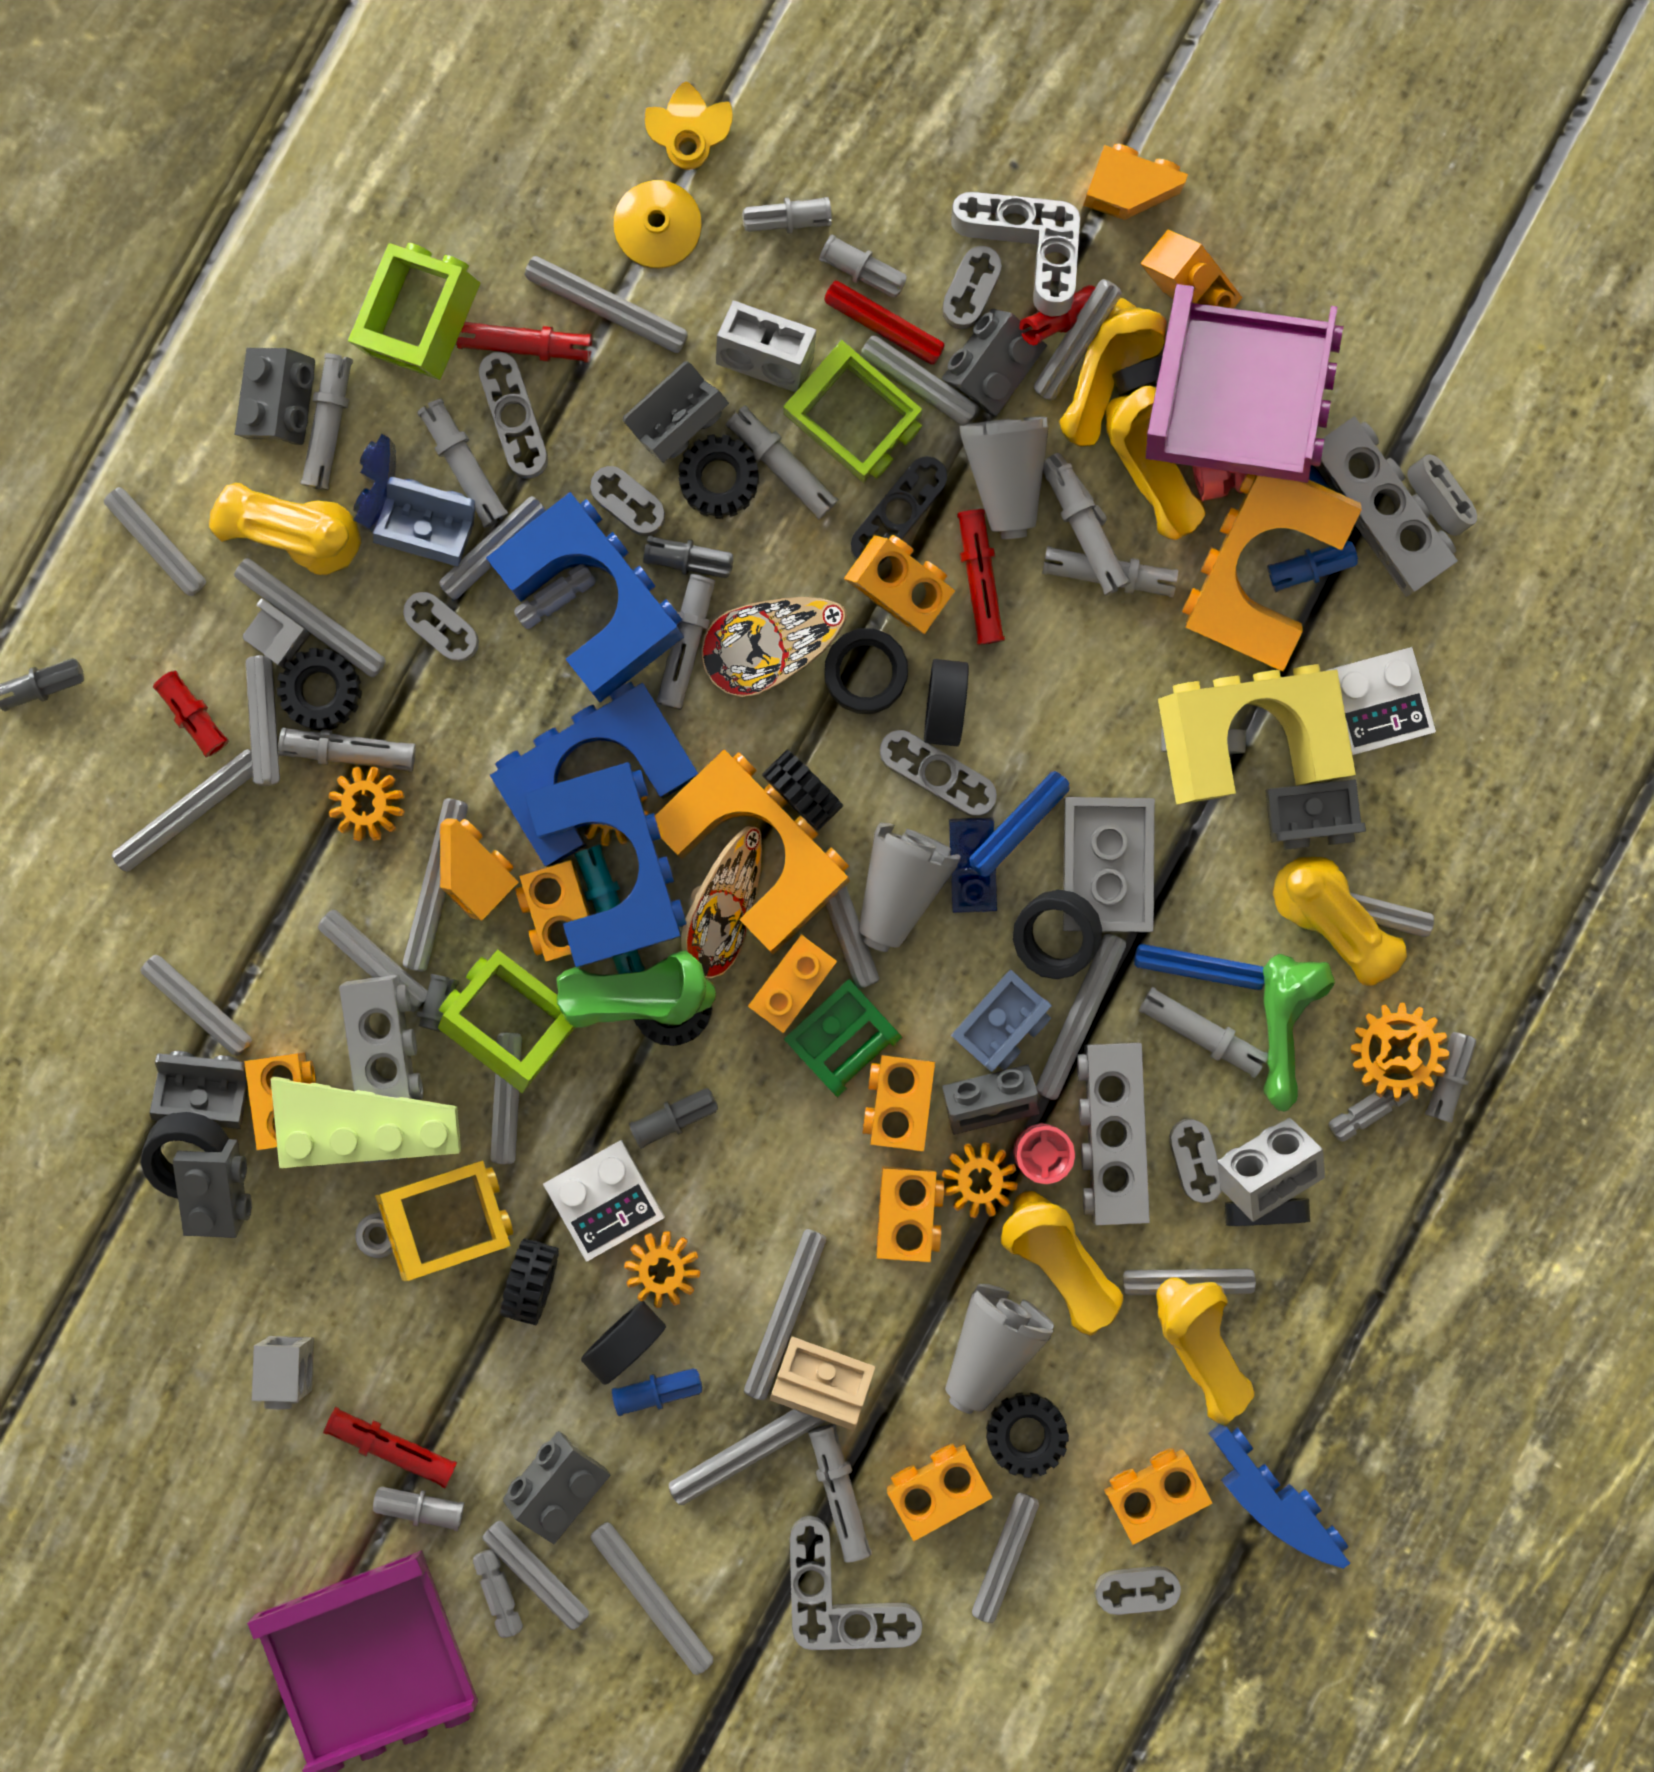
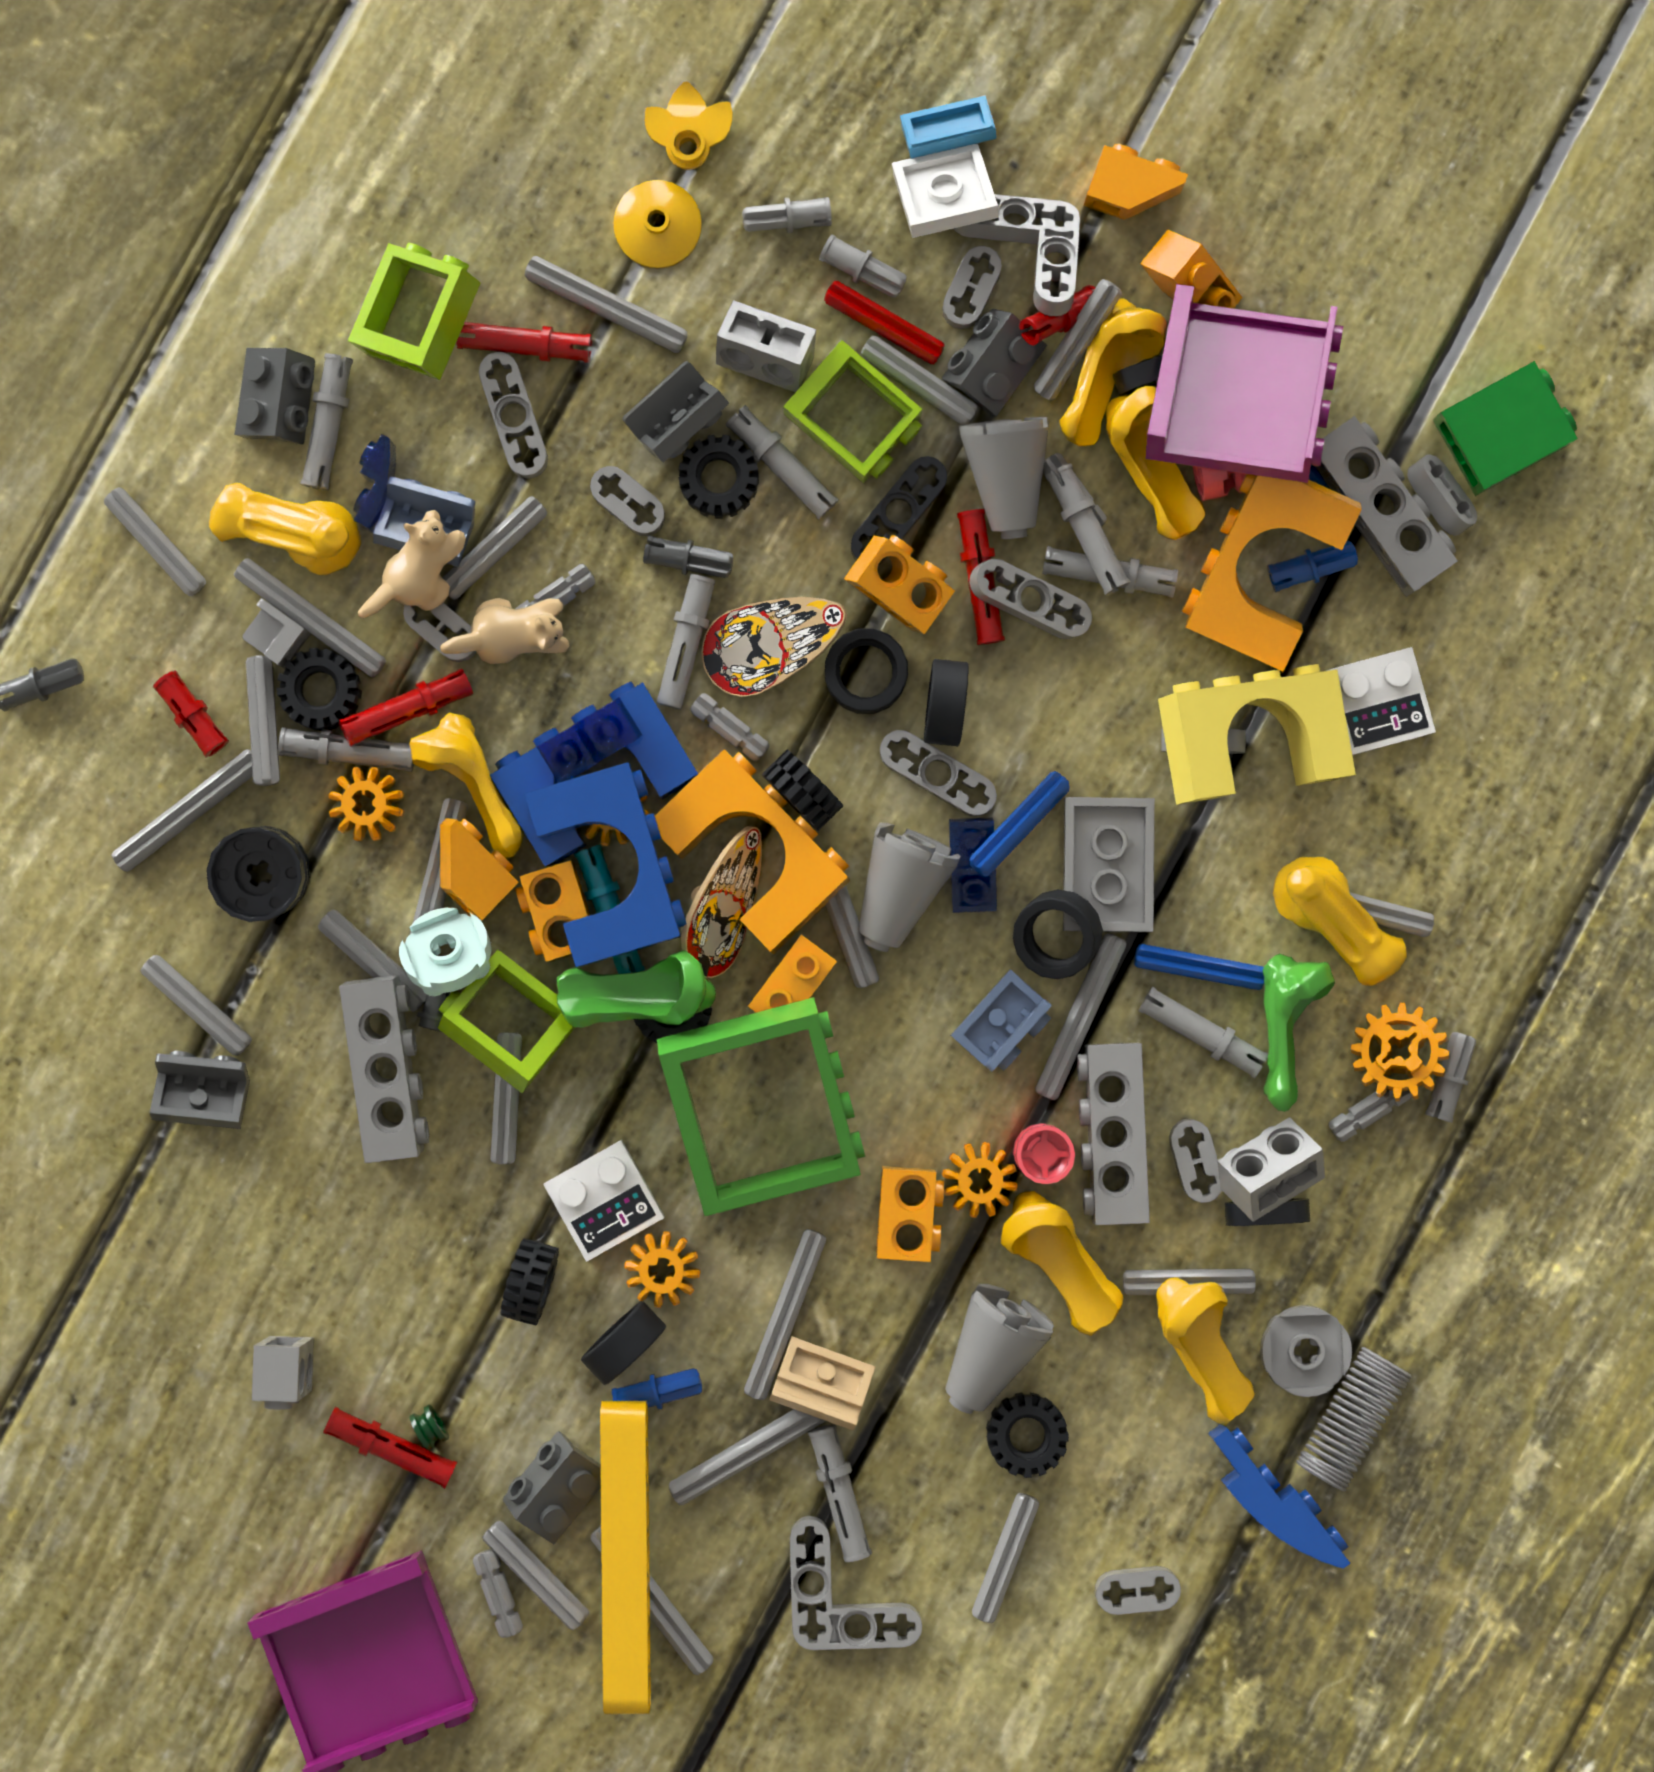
(177, 1127): black tyre -> none
(212, 1191): dark grey bracket -> none
(233, 880): none -> black wheel
(260, 1093): light orange brick -> none
(349, 1126): yellowish green wing -> none
(364, 1239): light grey plate -> none
(400, 709): none -> red pin
(401, 1236): yellow window -> none
(414, 572): none -> tan animal
(418, 1508): light grey axle -> none
(429, 1427): none -> dark green bush
(449, 972): none -> light aqua plate
(454, 447): light grey pin -> none
(457, 751): none -> yellow hair
(505, 633): none -> tan animal
(570, 537): blue arch -> none
(589, 740): none -> clear blue slope
(625, 1557): none -> yellow beam
(673, 1117): dark grey axle -> none
(729, 727): none -> light grey axle
(736, 1034): none -> bright green window
(834, 1025): green plate -> none
(912, 1103): light orange brick -> none
(944, 1502): light orange brick -> none
(945, 190): none -> white plate
(948, 127): none -> dark azure tile
(991, 1099): dark grey bracket -> none
(1007, 575): none -> light grey beam
(1162, 1506): light orange brick -> none
(1314, 812): dark grey bracket -> none
(1324, 1369): none -> light grey plate
(1387, 1375): none -> light grey piece
(1506, 427): none -> green brick

